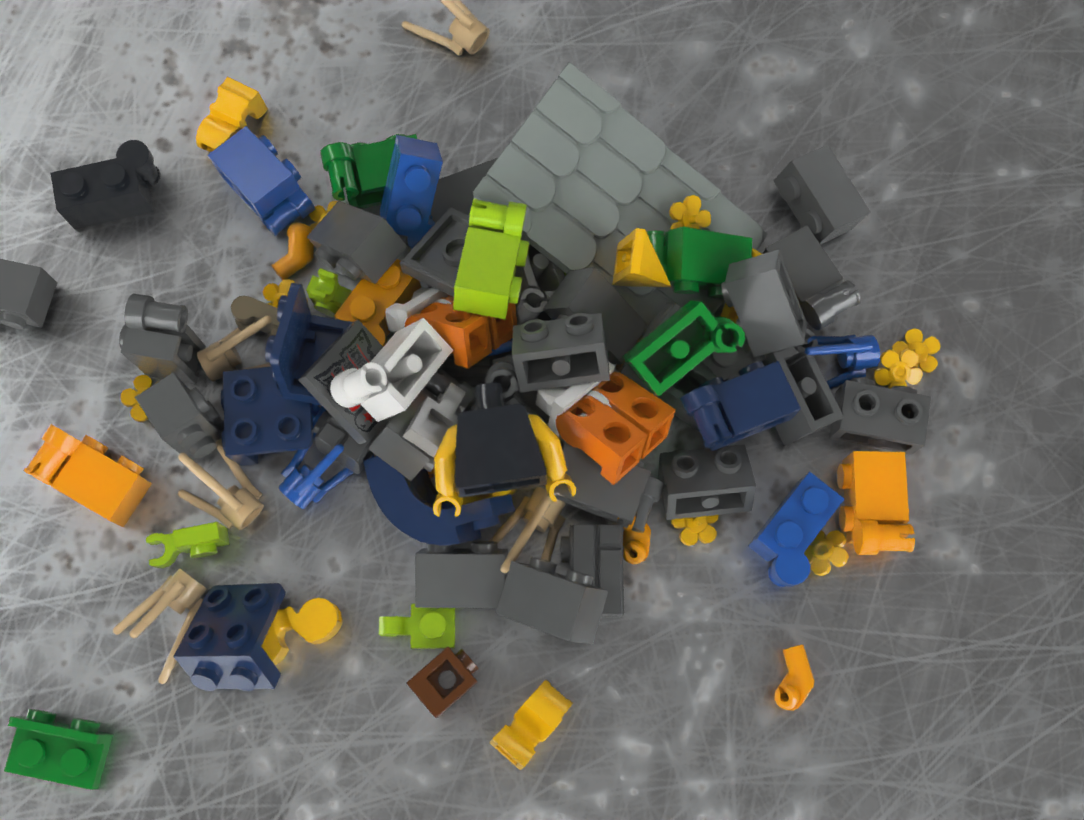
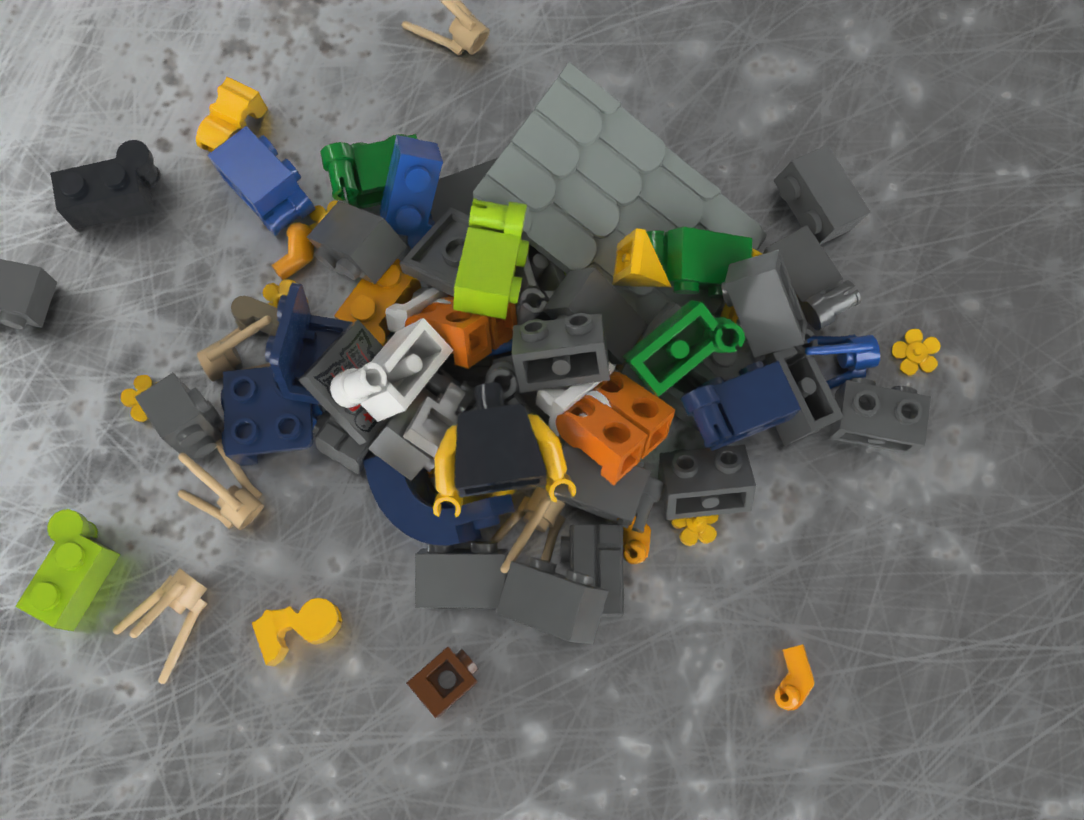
(57, 750): green bracket -> none
(69, 572): none -> lime hinge
(88, 475): light orange hinge -> none
(160, 339): dark grey hinge -> none
(196, 540): lime plate -> none
(227, 637): dark blue bracket -> none
(304, 483): blue plant -> none
(326, 292): lime plate -> none
(427, 627): lime plate -> none
(531, 724): yellow leg -> none
(689, 214): yellow plant -> none
(794, 528): blue hinge -> none
(826, 550): yellow plant -> none
(875, 502): light orange hinge -> none
(898, 369): yellow plant -> none

